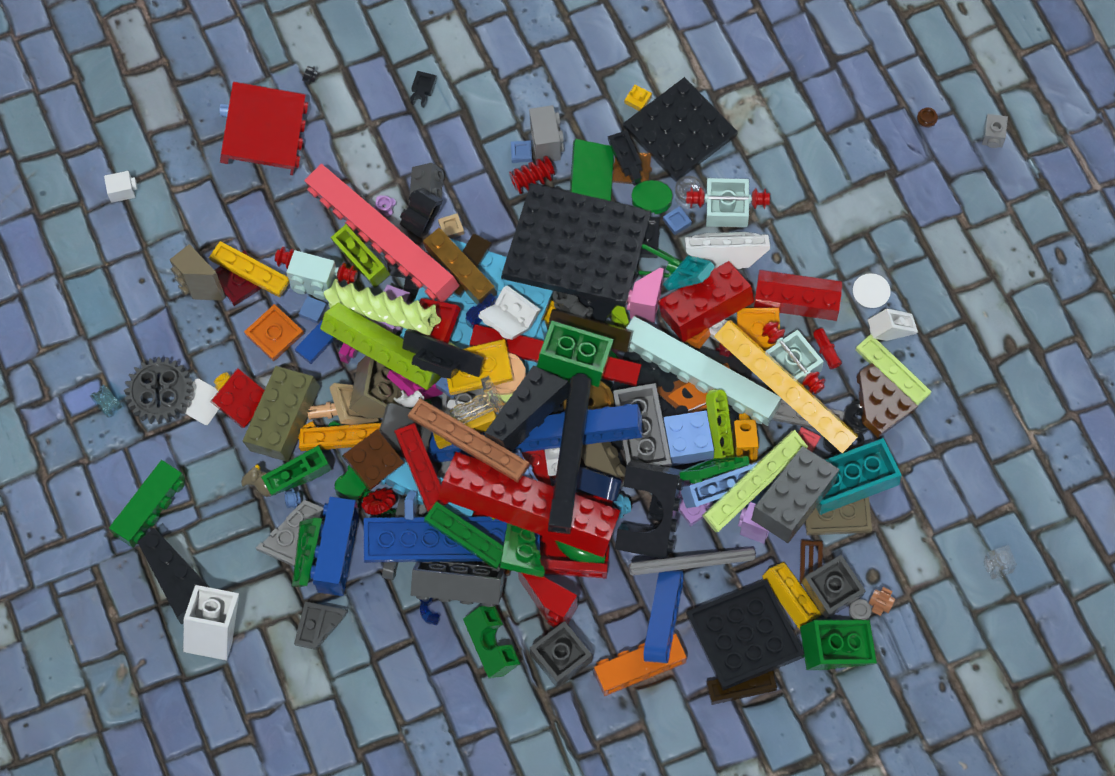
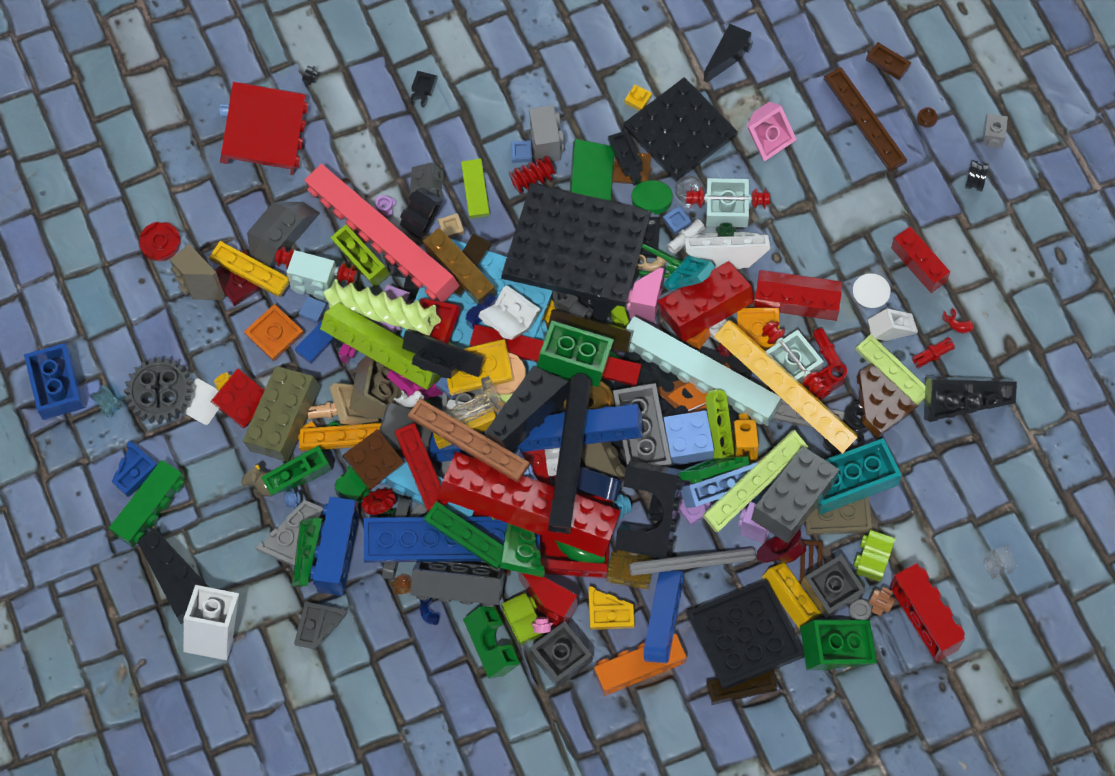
(54, 381): none -> blue brick
(120, 186): white brick -> none
(133, 470): none -> blue wing
(159, 241): none -> red tile
(278, 227): none -> dark grey wedge
(401, 585): none -> clear orange plate
(411, 505): medium blue tile -> none
(475, 188): none -> lime tile
(520, 615): none -> lime brick
(542, 625): none -> bright pink plate
(609, 612): none -> yellow wing
(619, 572): none -> clear yellow brick
(658, 263): none -> tan arm
(679, 242): none -> white pin
(725, 230): none -> dark green plate
(729, 51): none -> black slope
(770, 130): none -> bright pink slope
(778, 549): none -> dark red piece
(810, 438): coral tile -> none
(831, 382): none -> red piece
(865, 119): none -> reddish brown tile
(874, 556): none -> lime brick
(888, 61): none -> reddish brown plate
(920, 259): none -> red brick
(927, 612): none -> red brick
(933, 353): none -> red pin
(959, 395): none -> black wedge
(960, 327): none -> red arm
(977, 175): none -> black wheel

